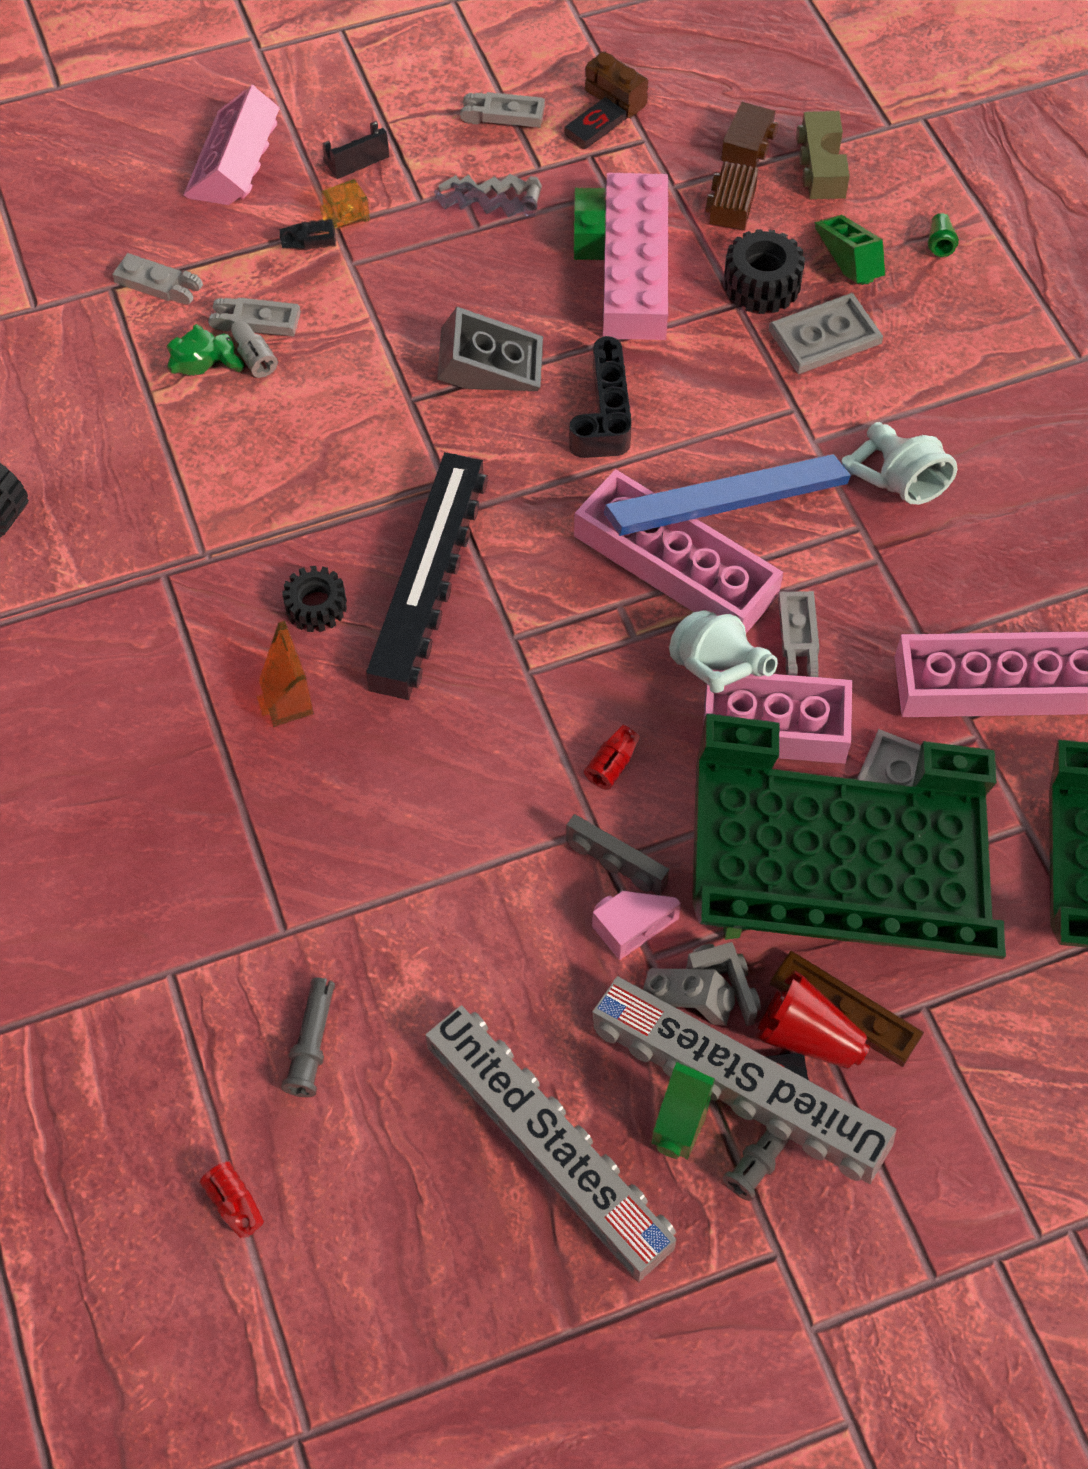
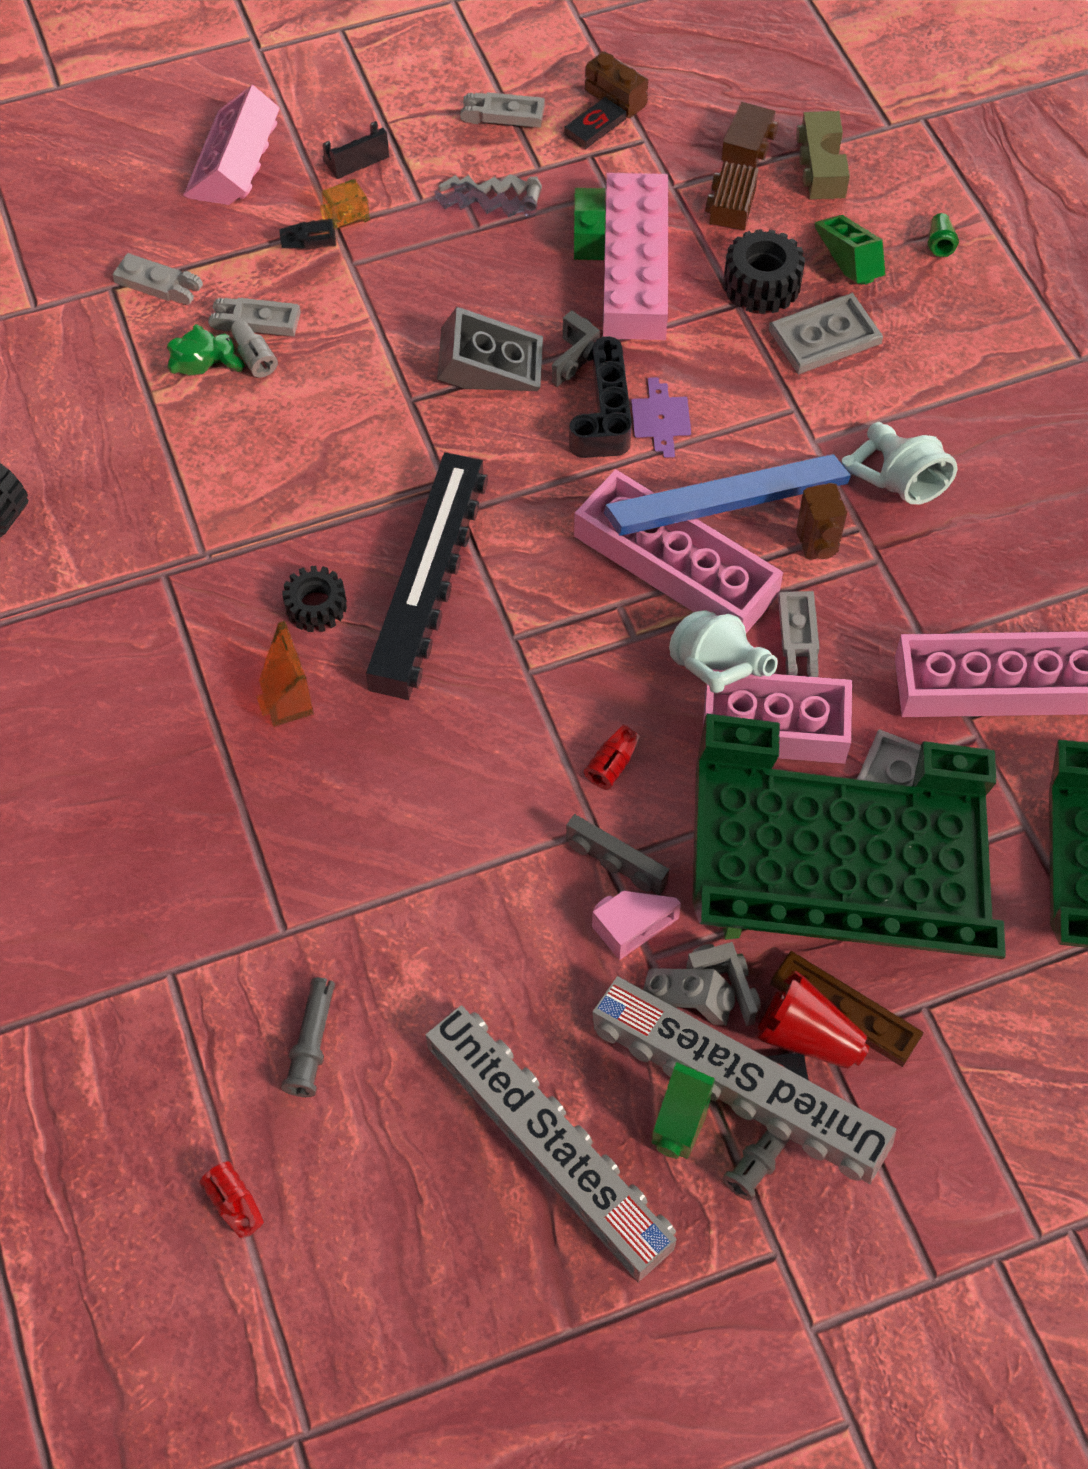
(582, 336): none -> dark grey bracket
(675, 420): none -> medium lavender piece
(821, 521): none -> reddish brown brick

